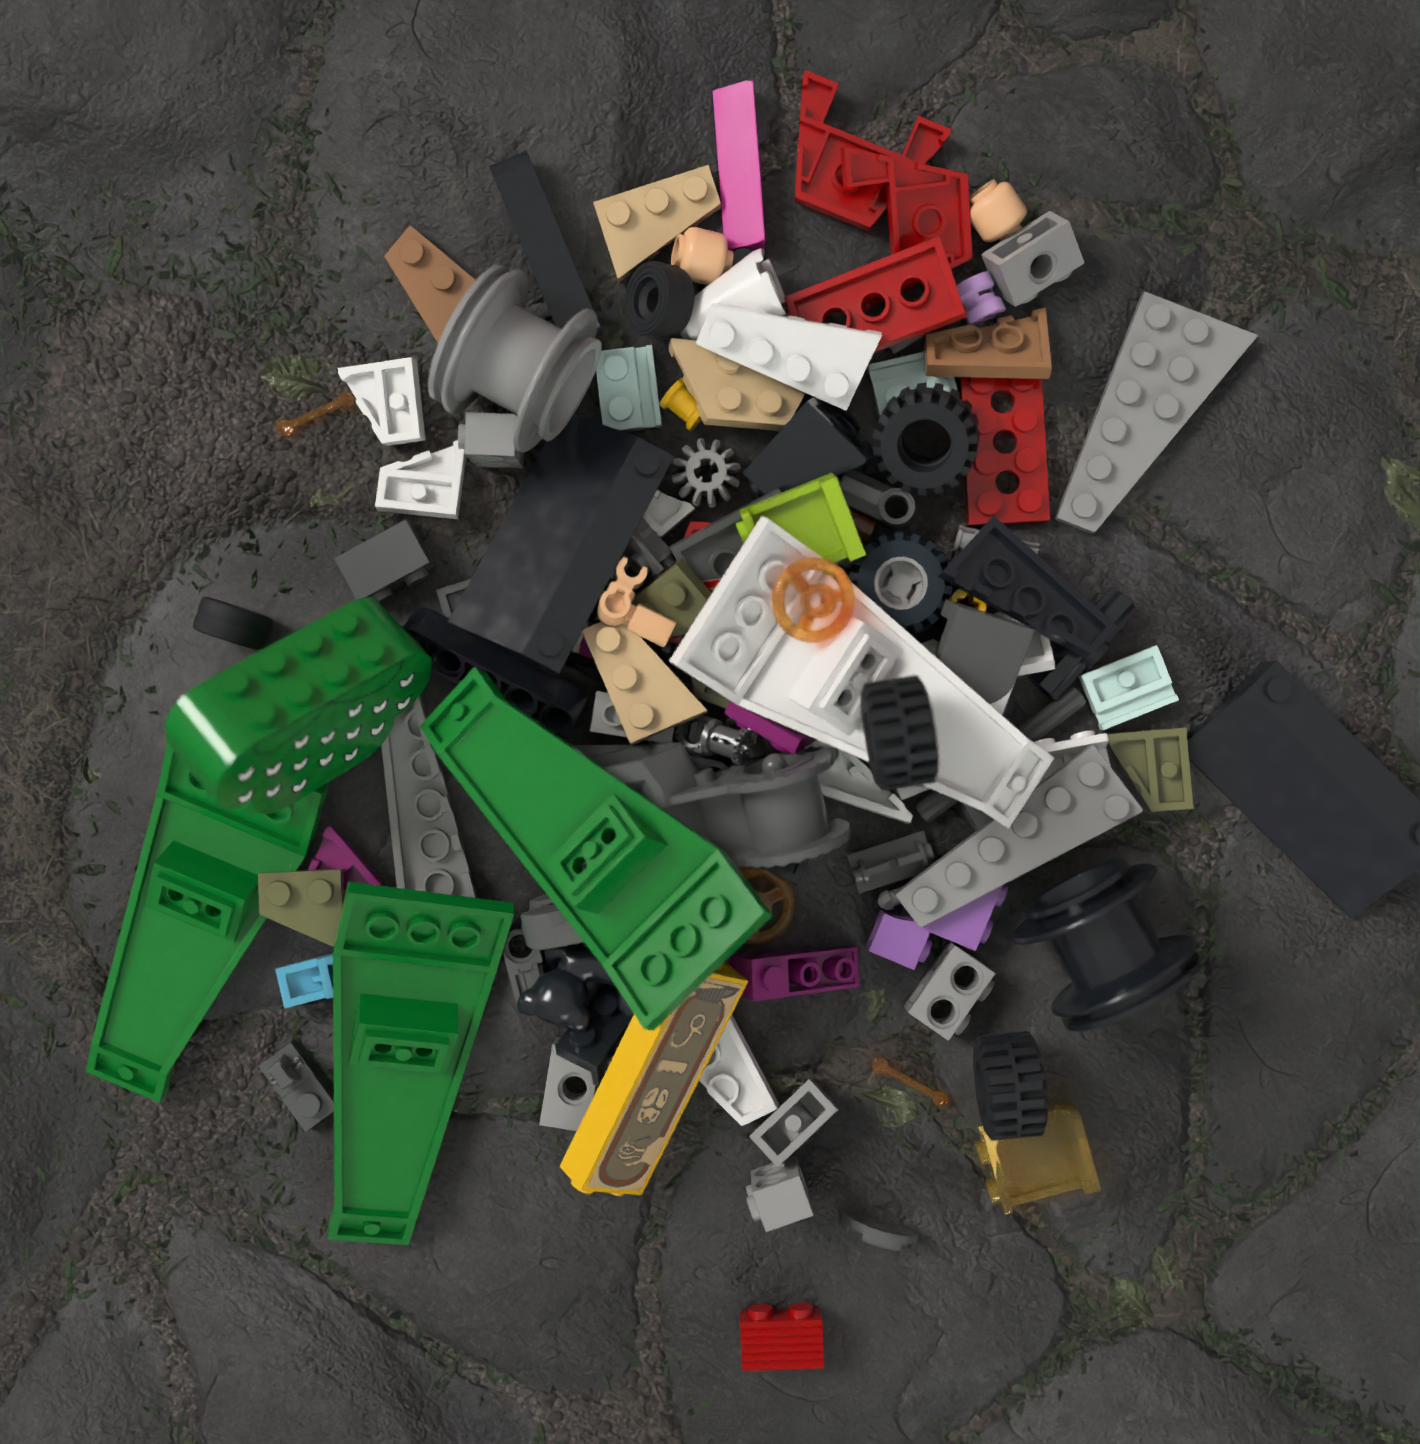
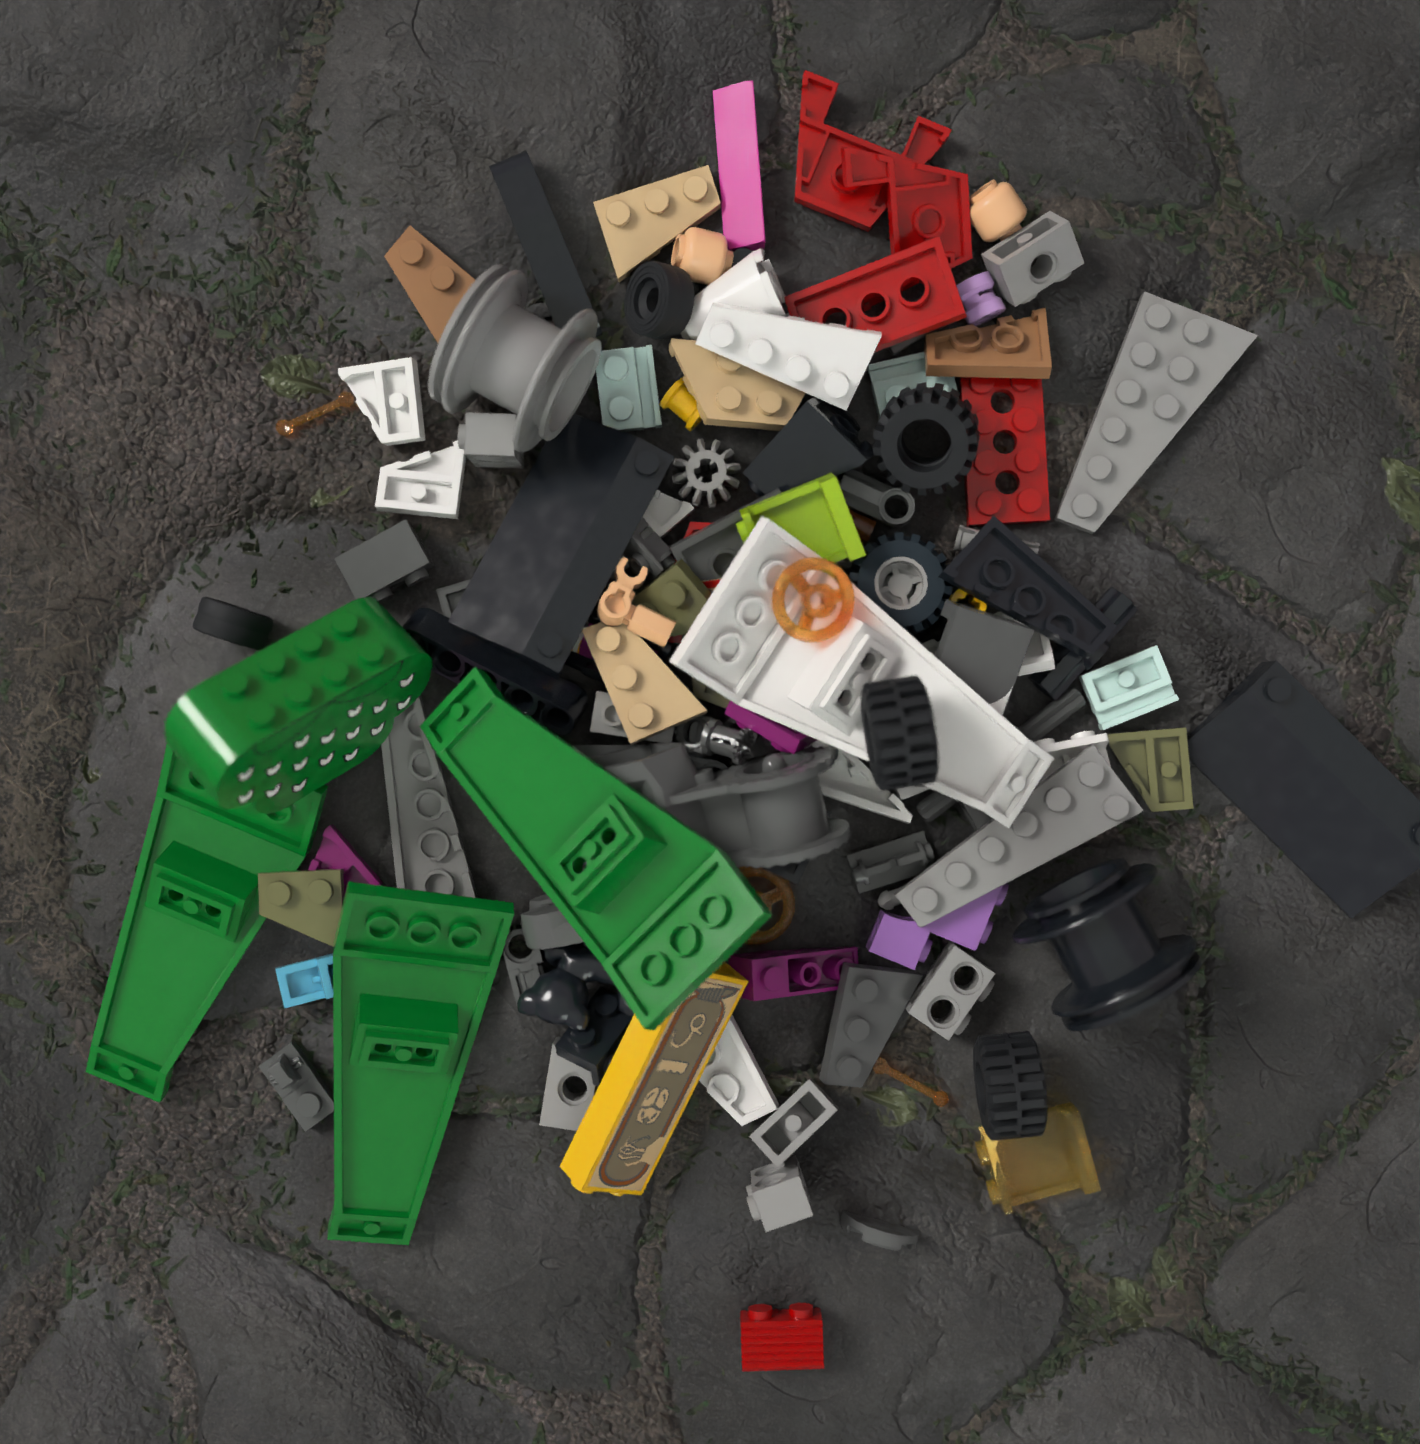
(862, 1020): none -> dark grey wing

